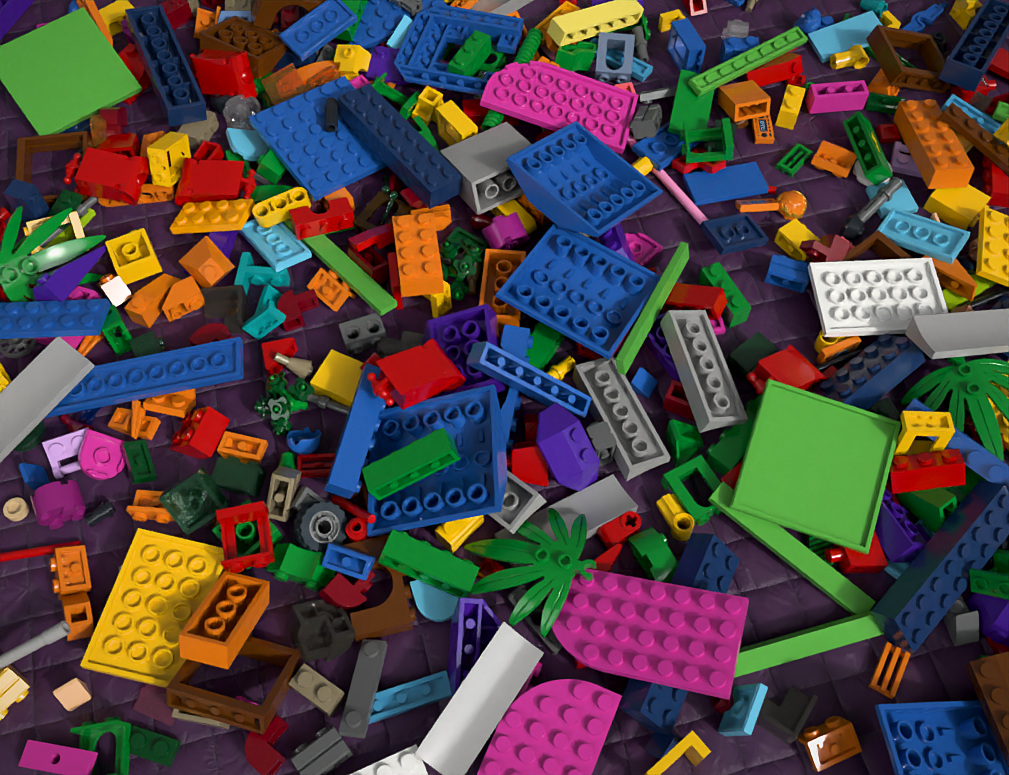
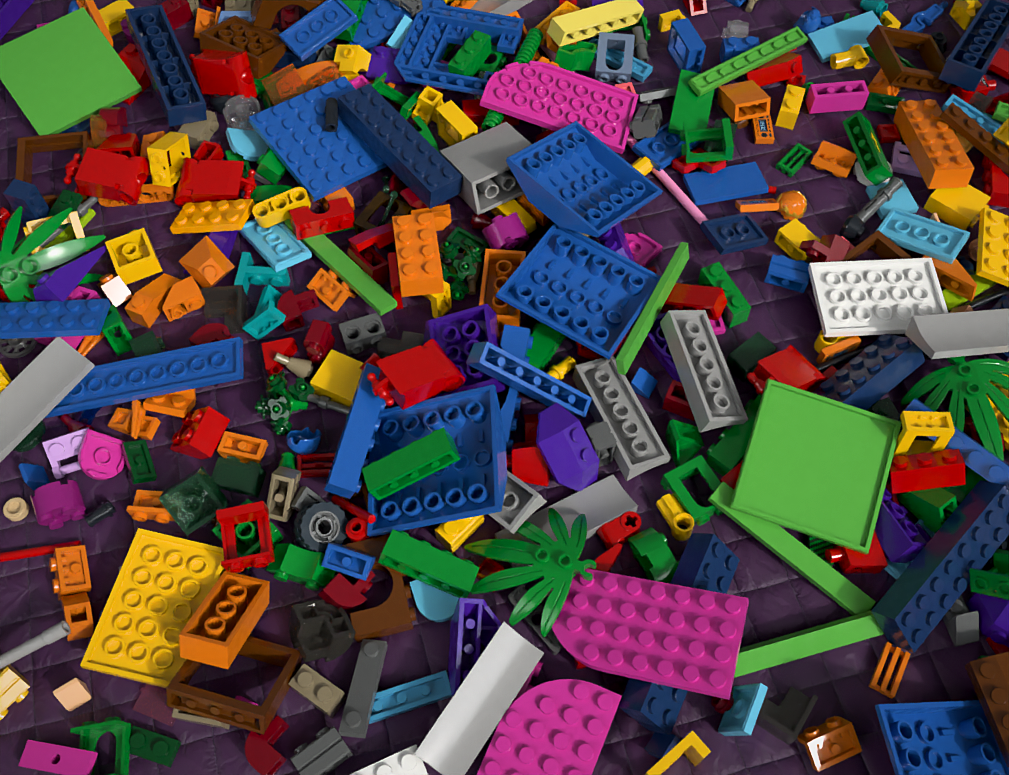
(319, 341): none -> dark red brick

